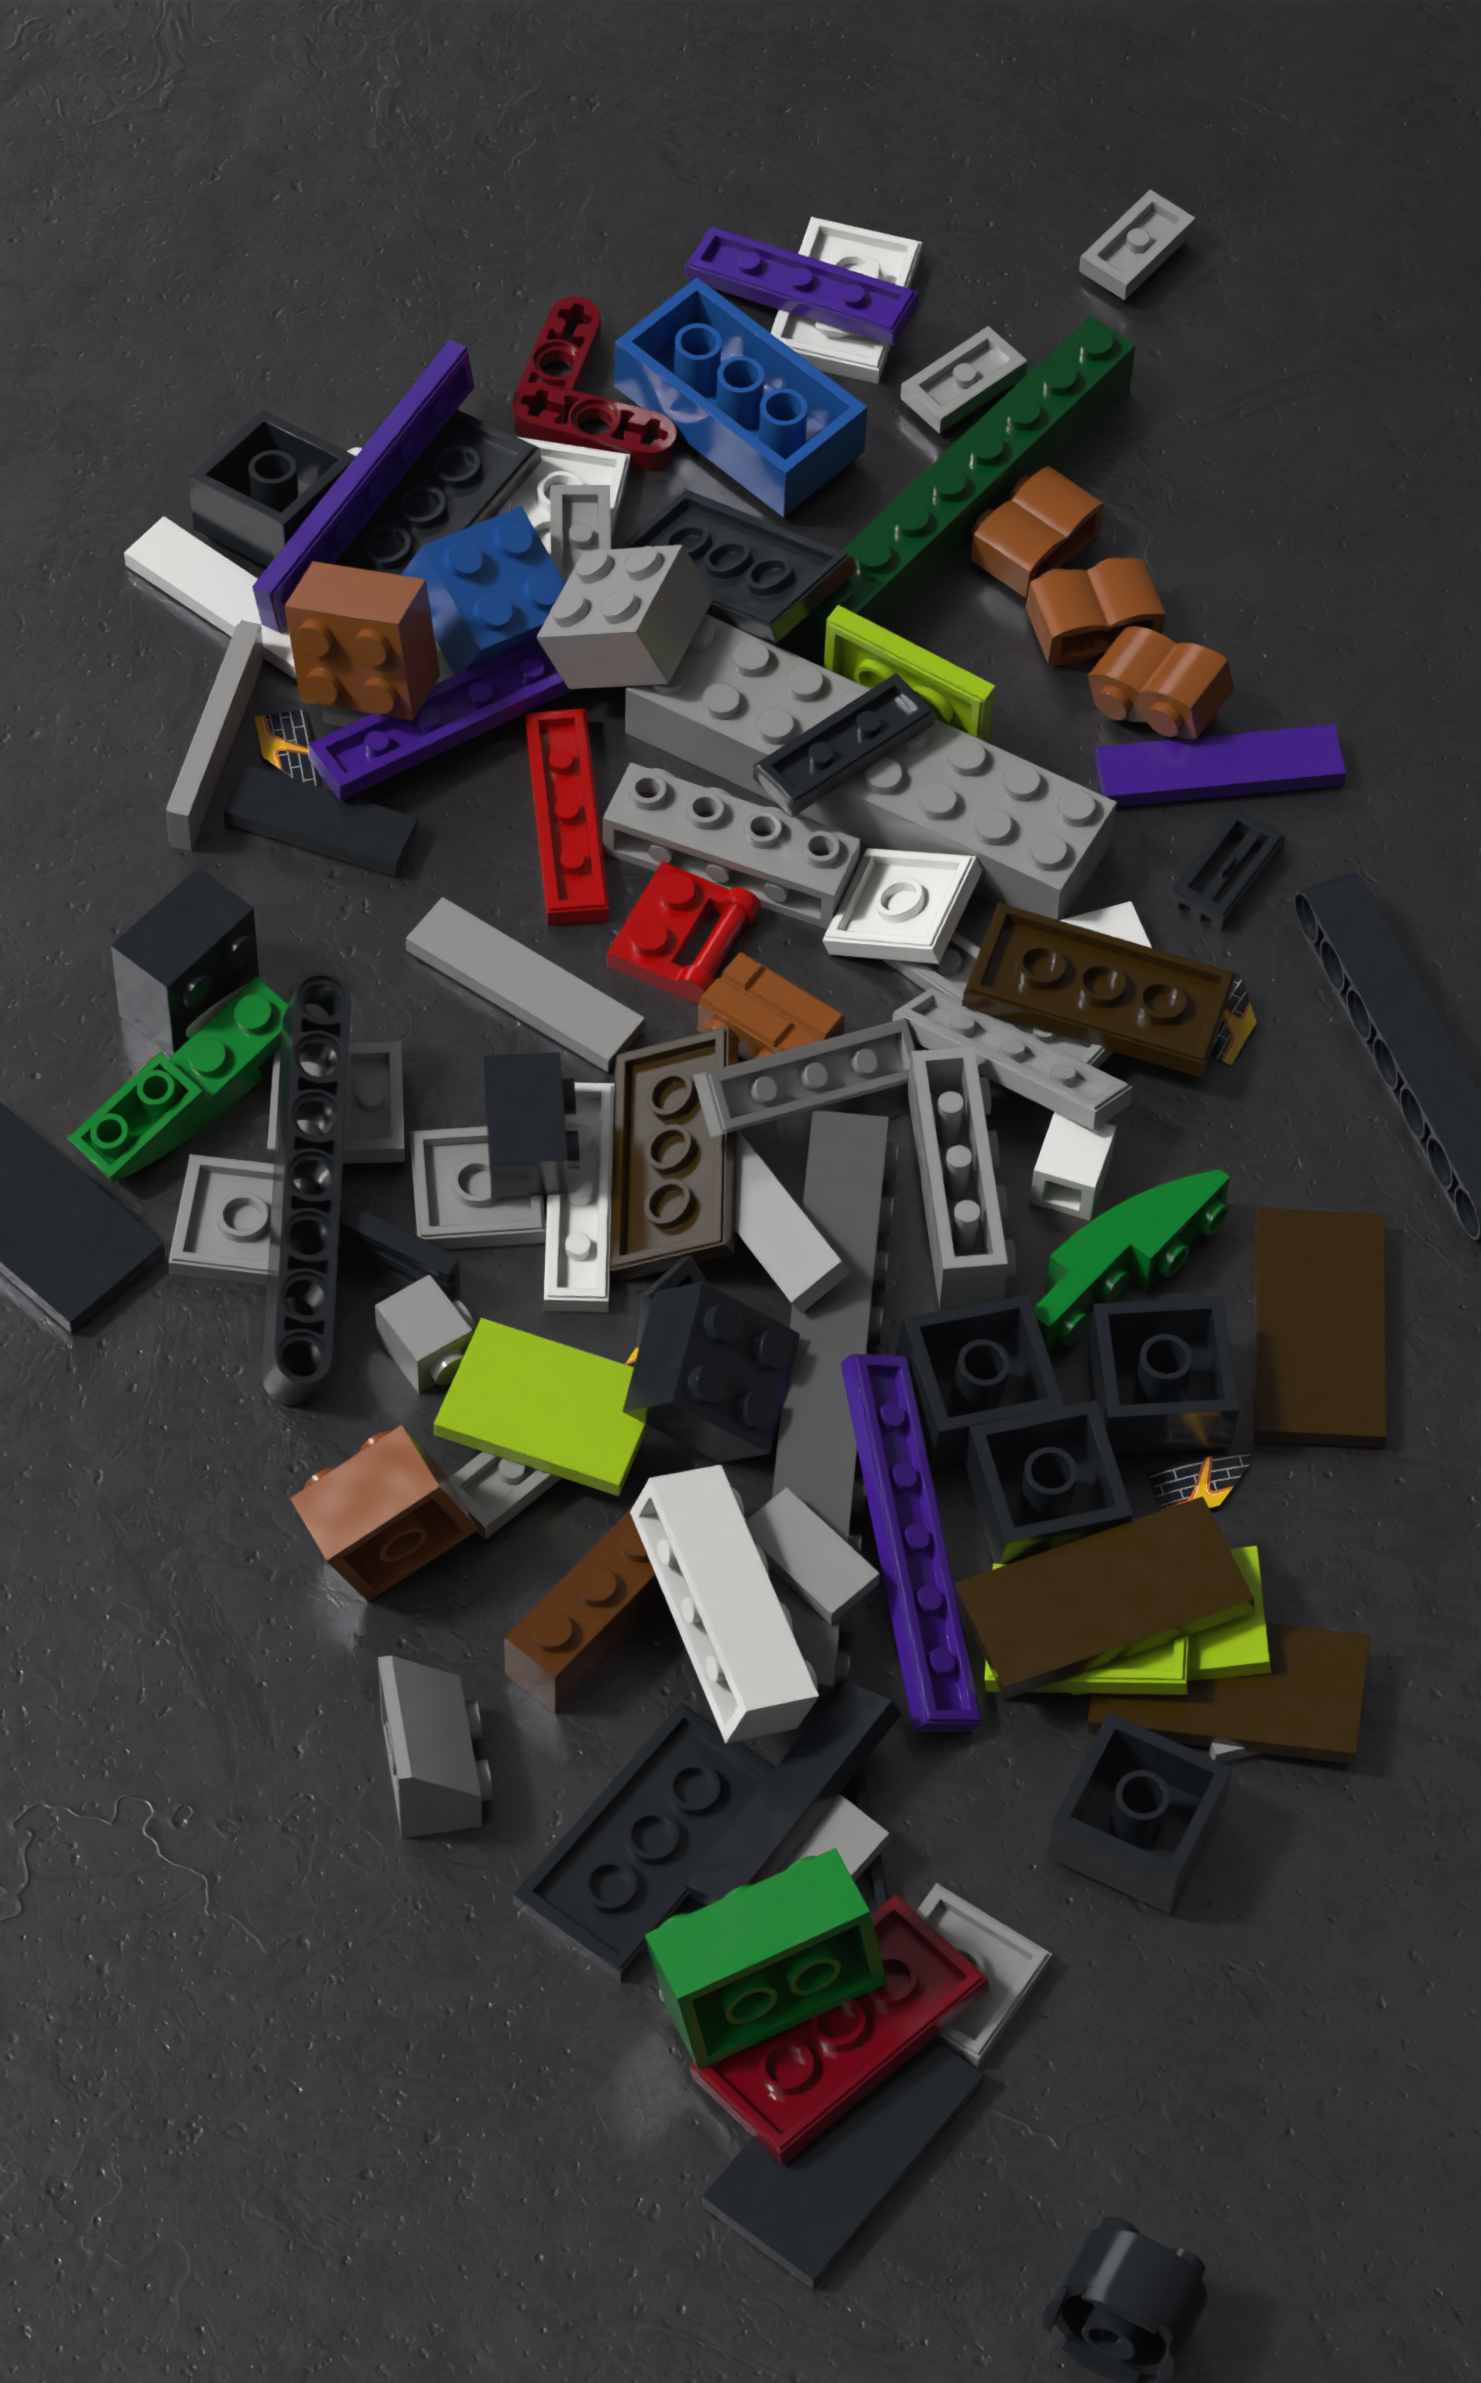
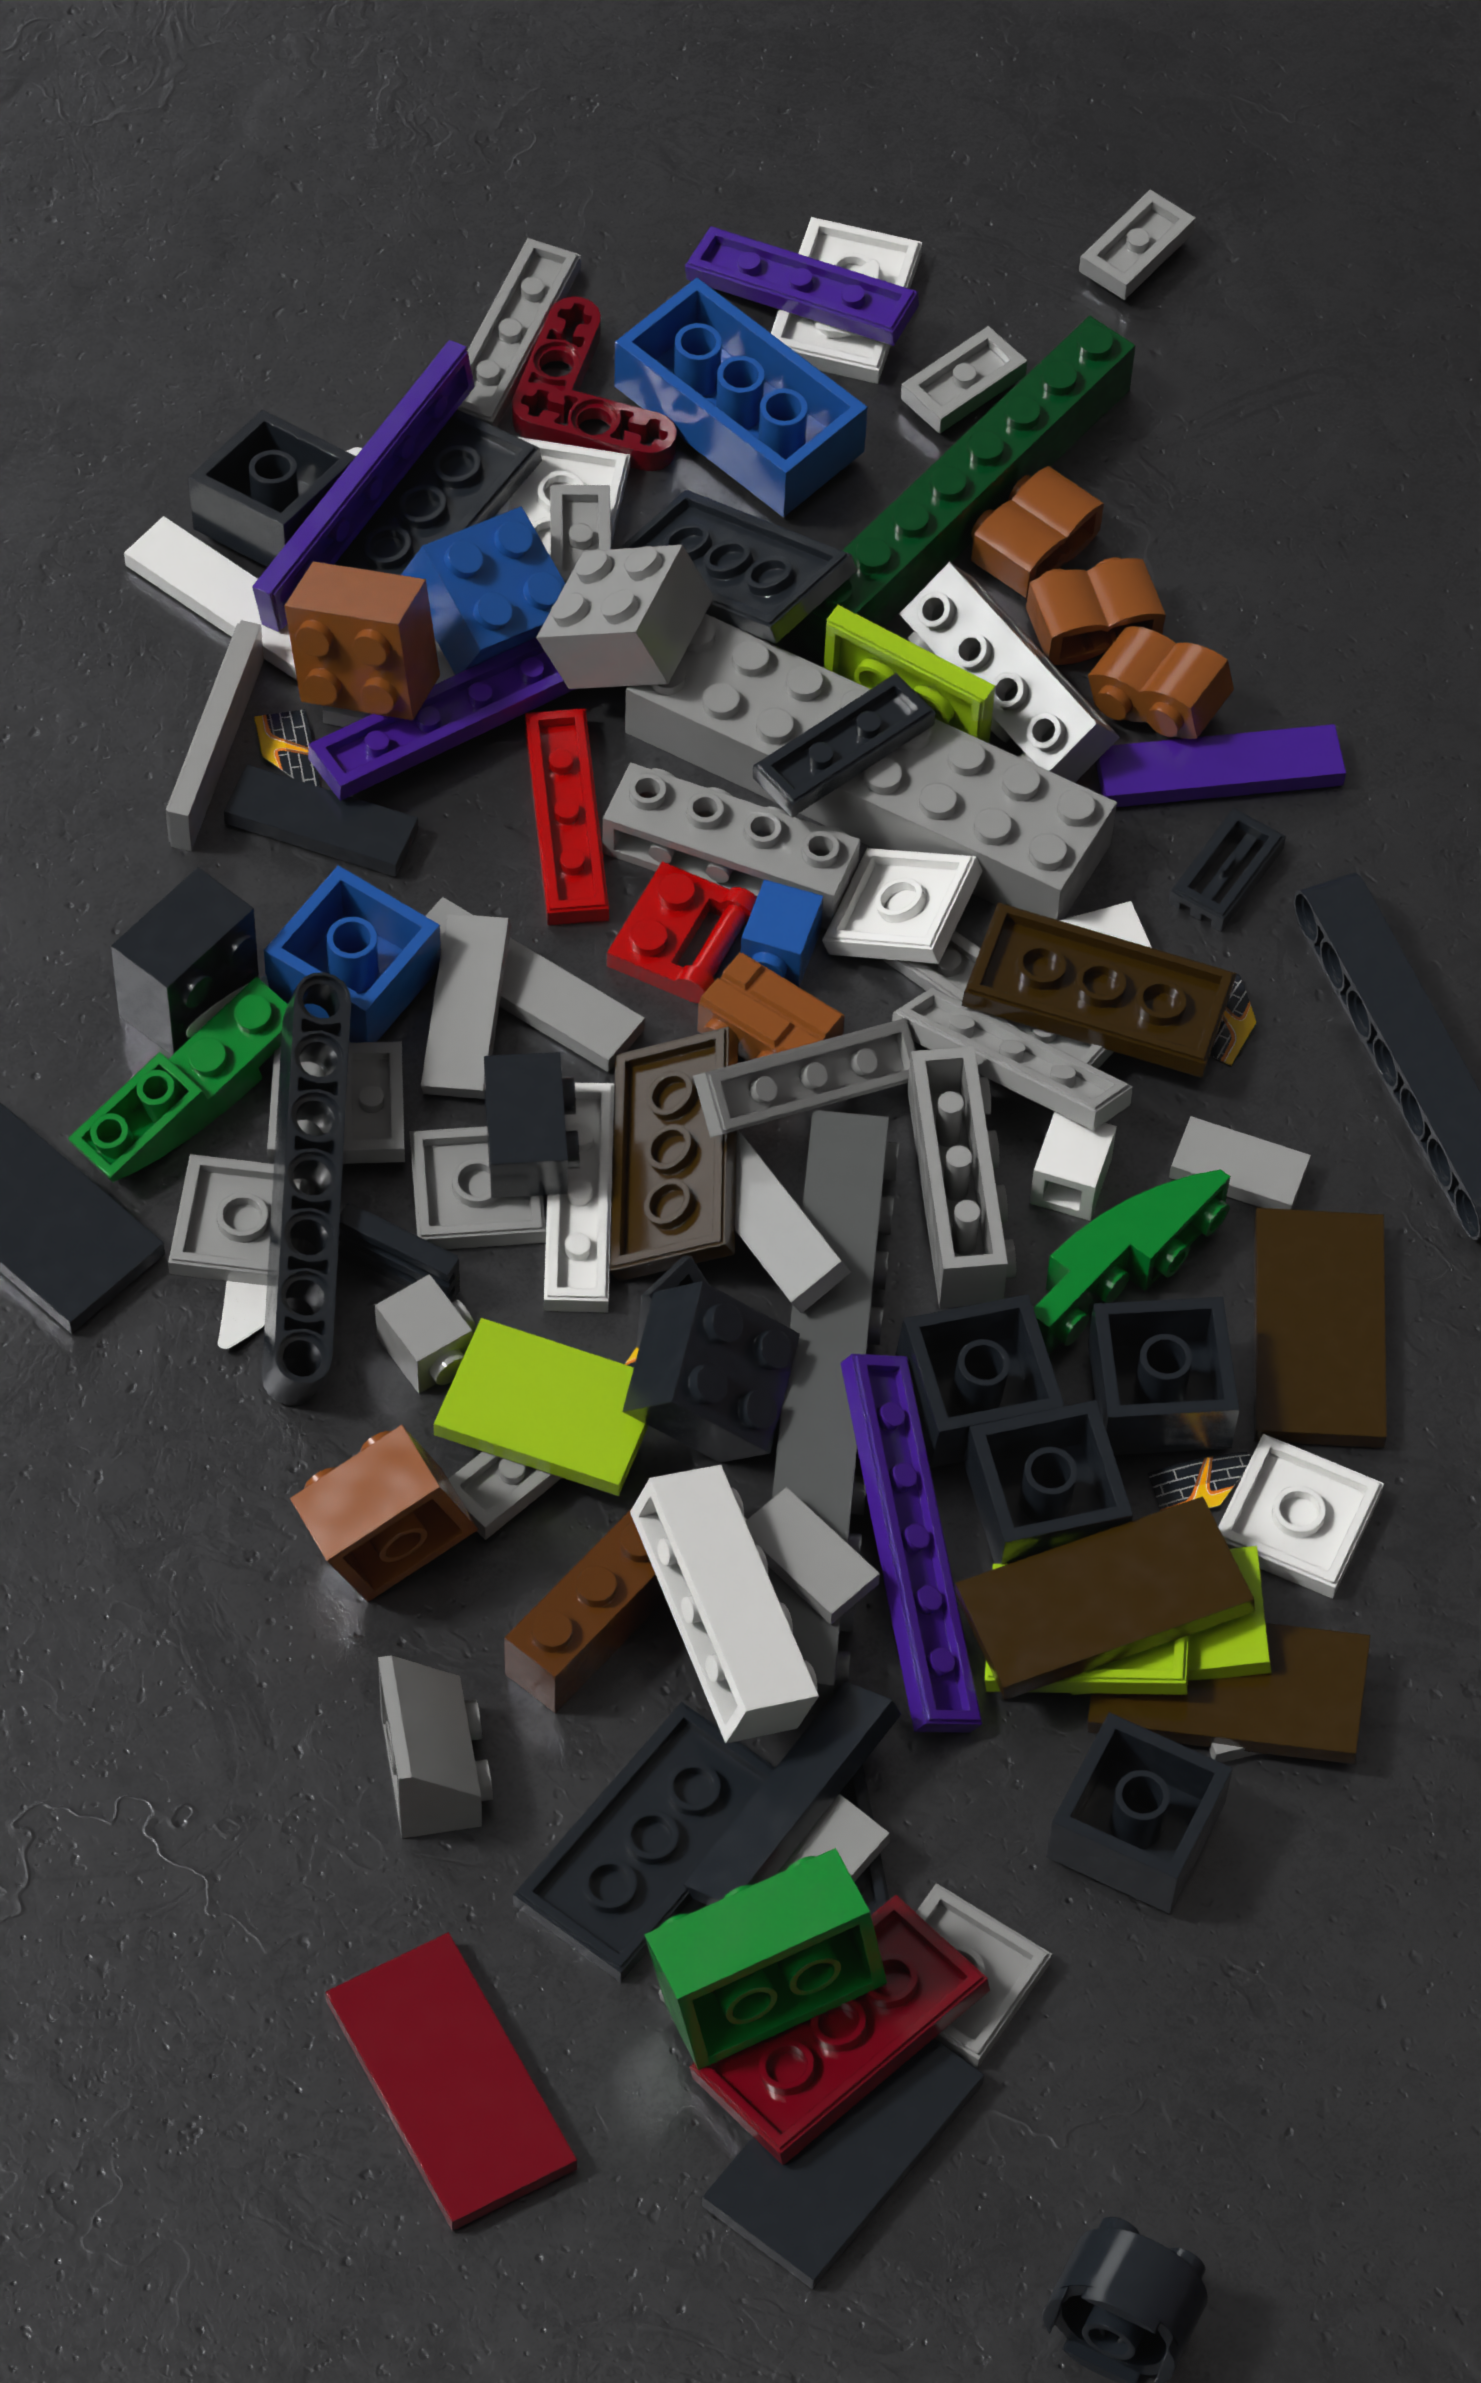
(242, 1312): none -> white sticker
(364, 940): none -> blue brick
(451, 2081): none -> dark red tile
(465, 1005): none -> light grey tile
(514, 324): none -> light grey tile
(783, 929): none -> blue brick
(1031, 695): none -> brick
(1259, 1169): none -> light grey tile
(1300, 1514): none -> white tile

